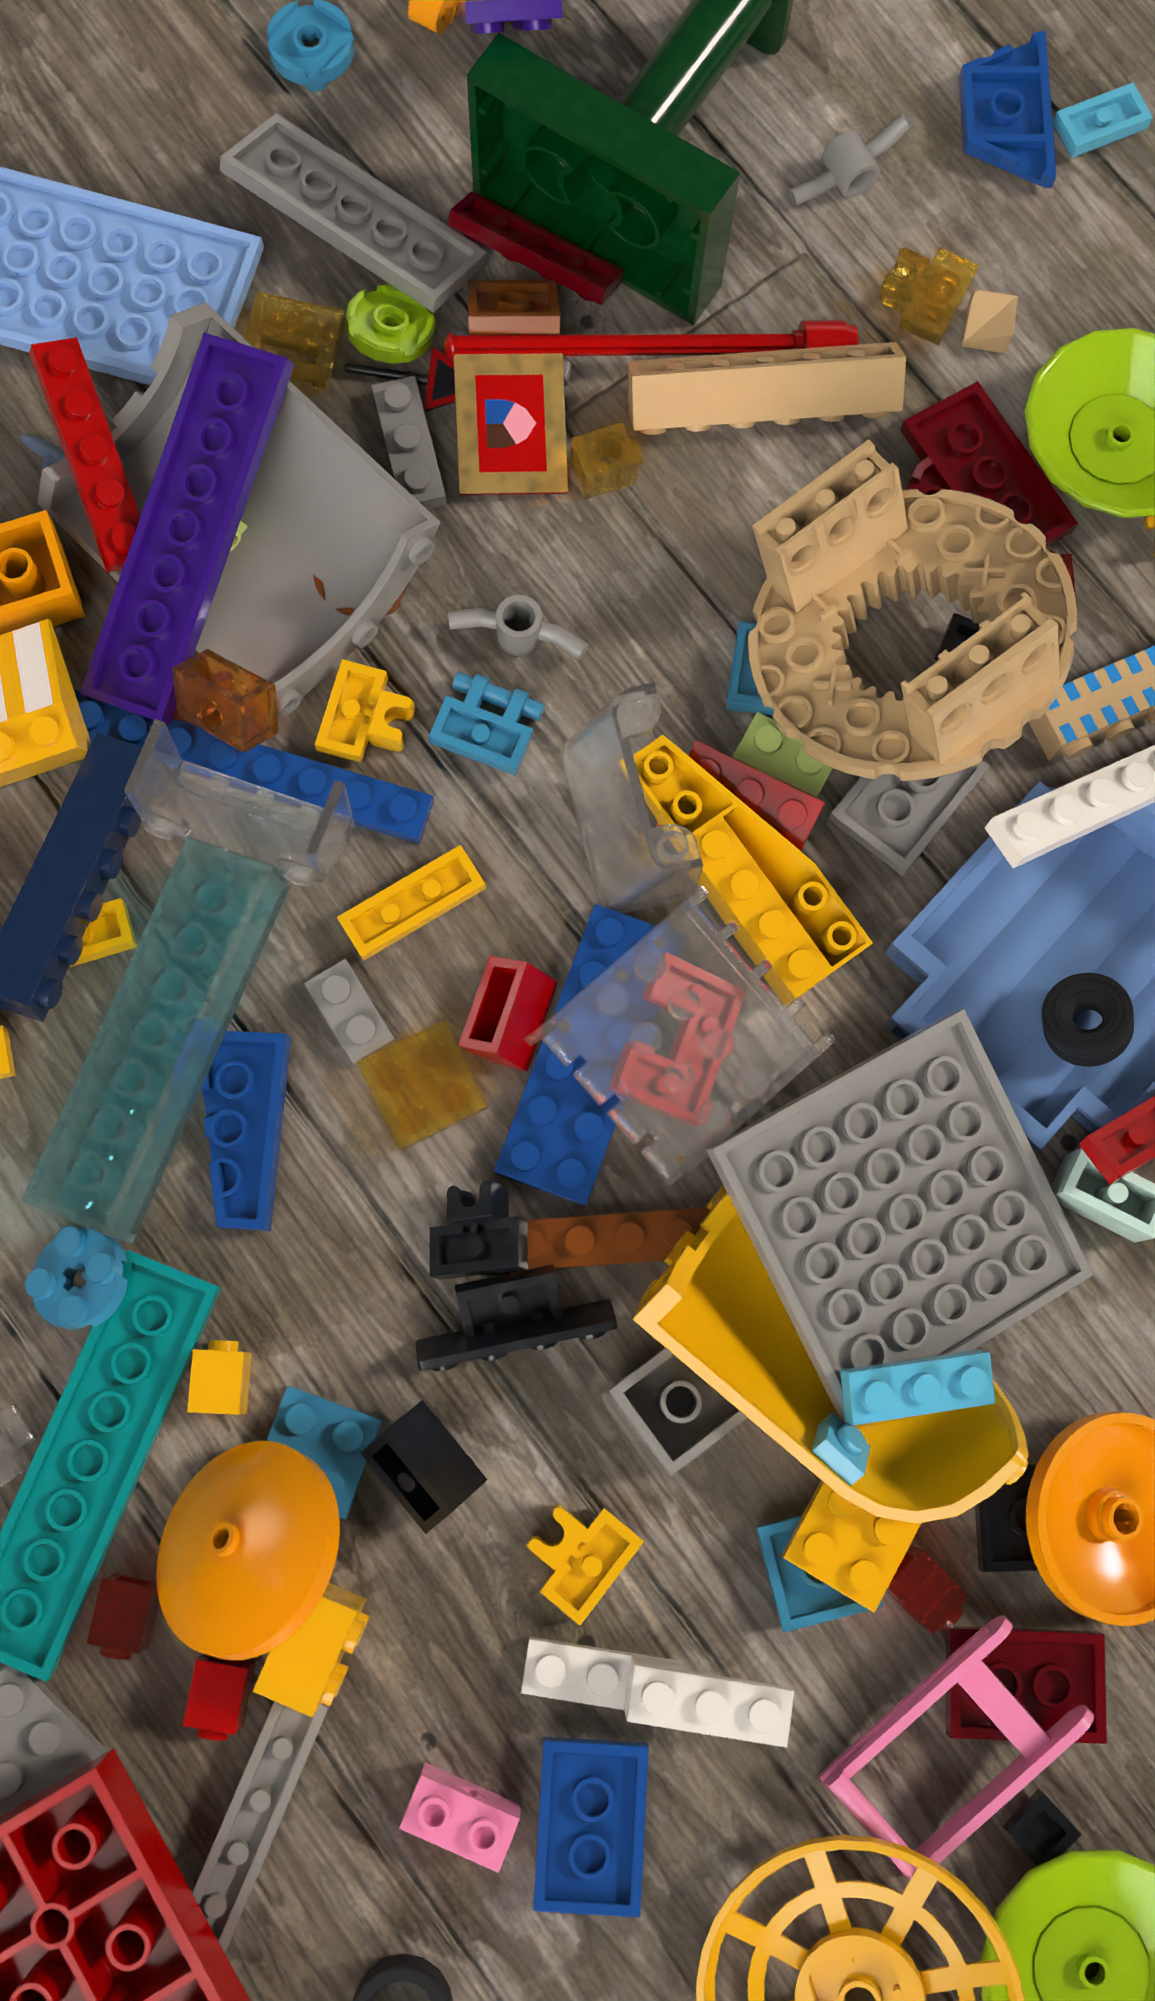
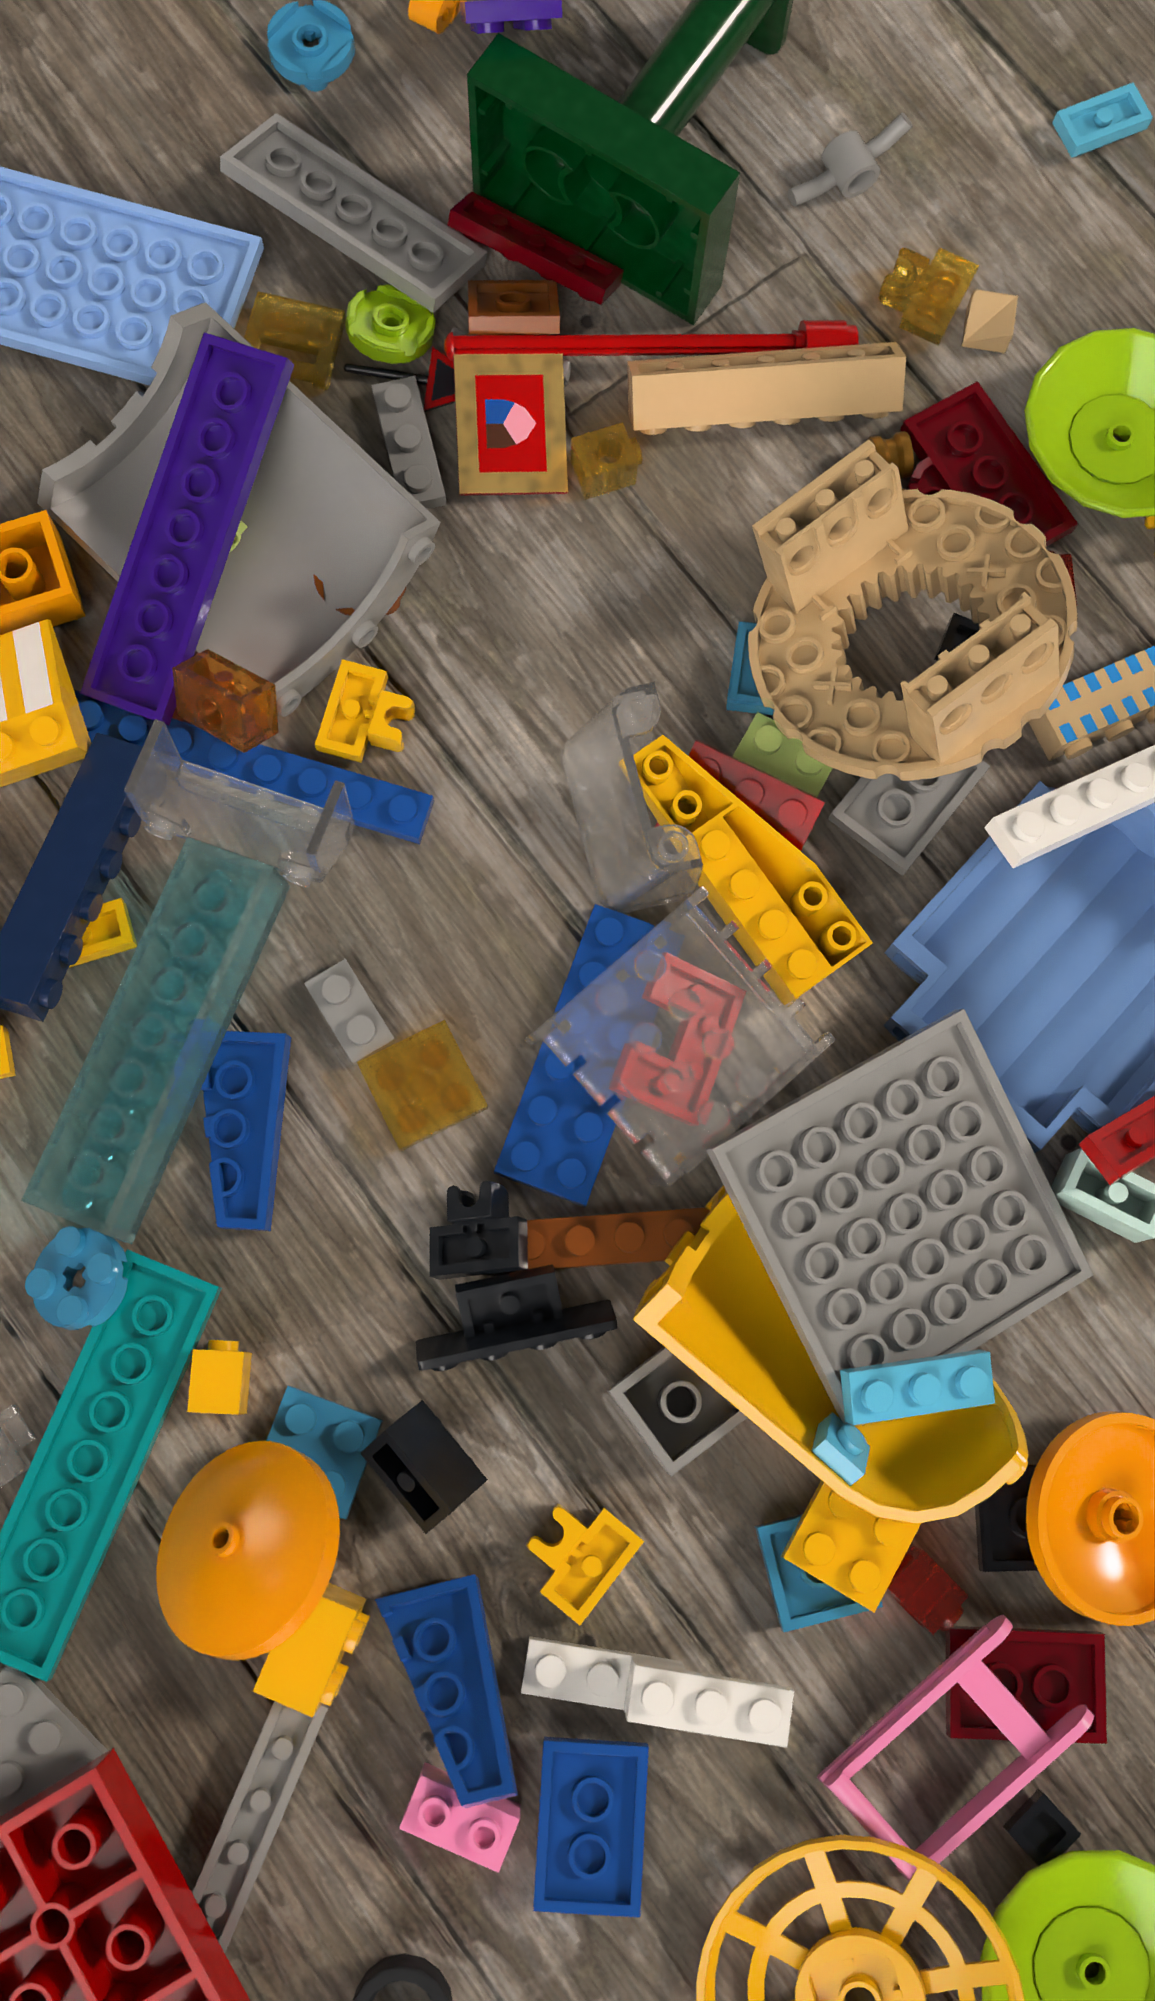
(47, 451): sand blue helmet -> none
(88, 447): red plate -> none
(123, 1616): clear red brick -> none
(218, 1696): red brick -> none
(411, 902): yellow plate -> none
(451, 1666): none -> blue wing
(482, 734): dark azure plate -> none
(506, 1010): red brick -> none
(519, 642): light grey piece -> none
(896, 450): none -> pearl gold wheel
(1009, 111): blue wing -> none
(1093, 993): black tyre -> none

